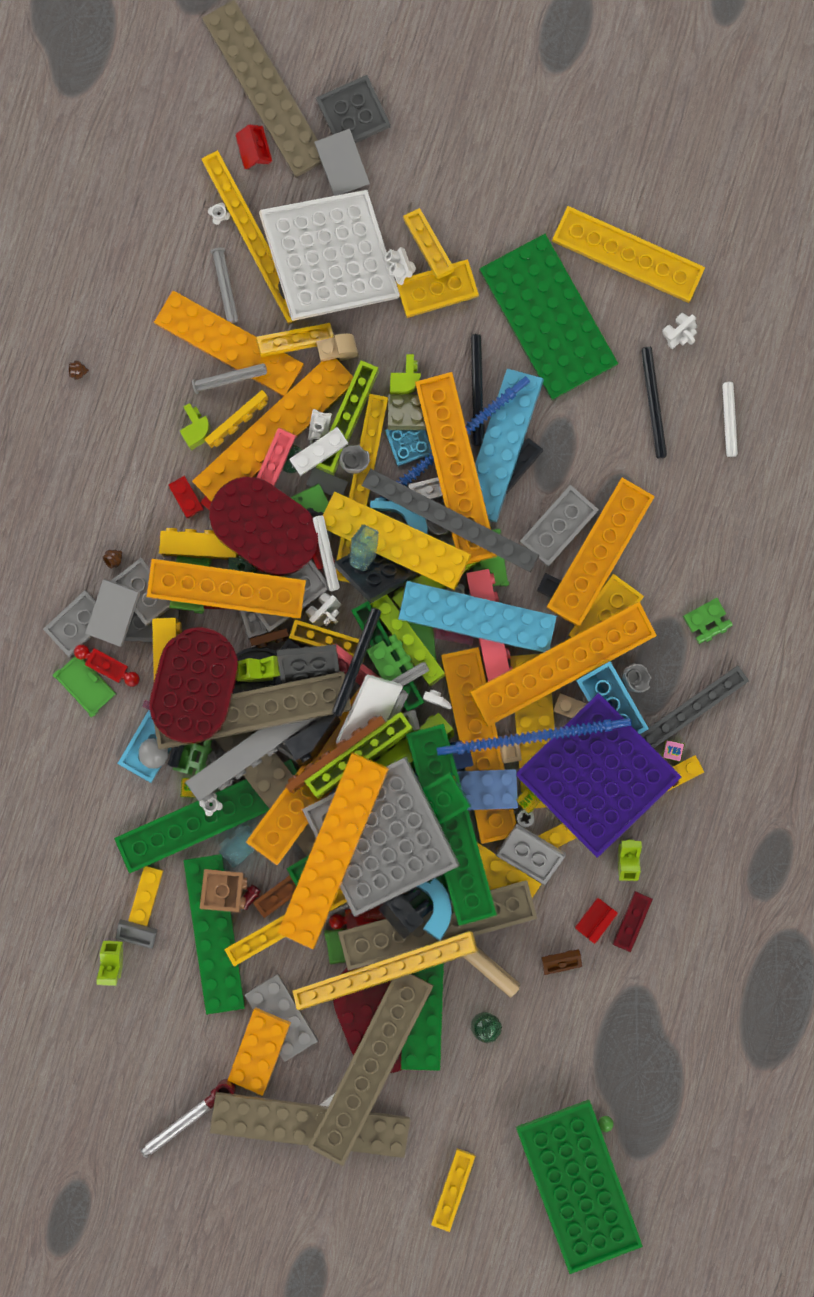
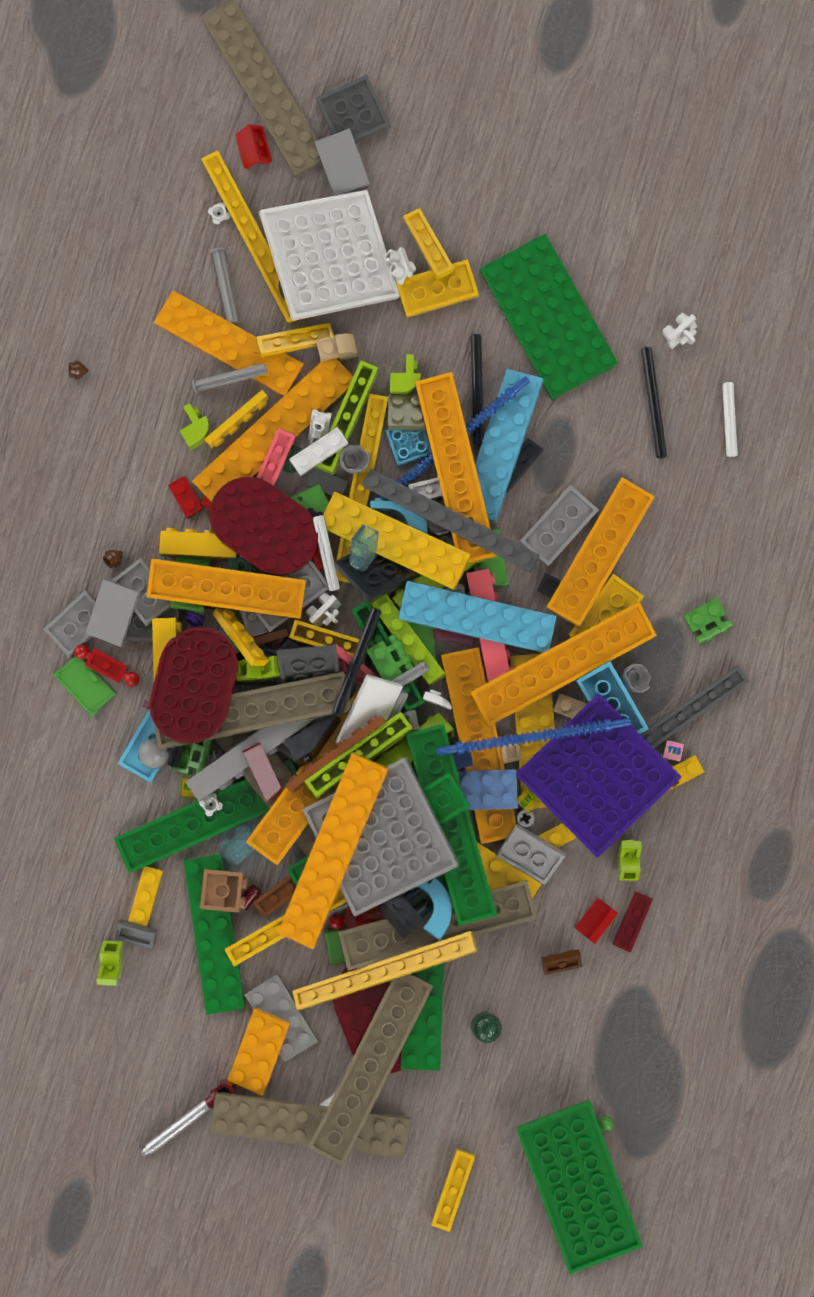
(194, 619): none -> dark purple plate
(240, 637): none -> yellow plate
(262, 771): none -> tile
(493, 972): tan brick -> none
(628, 254): yellow plate -> none

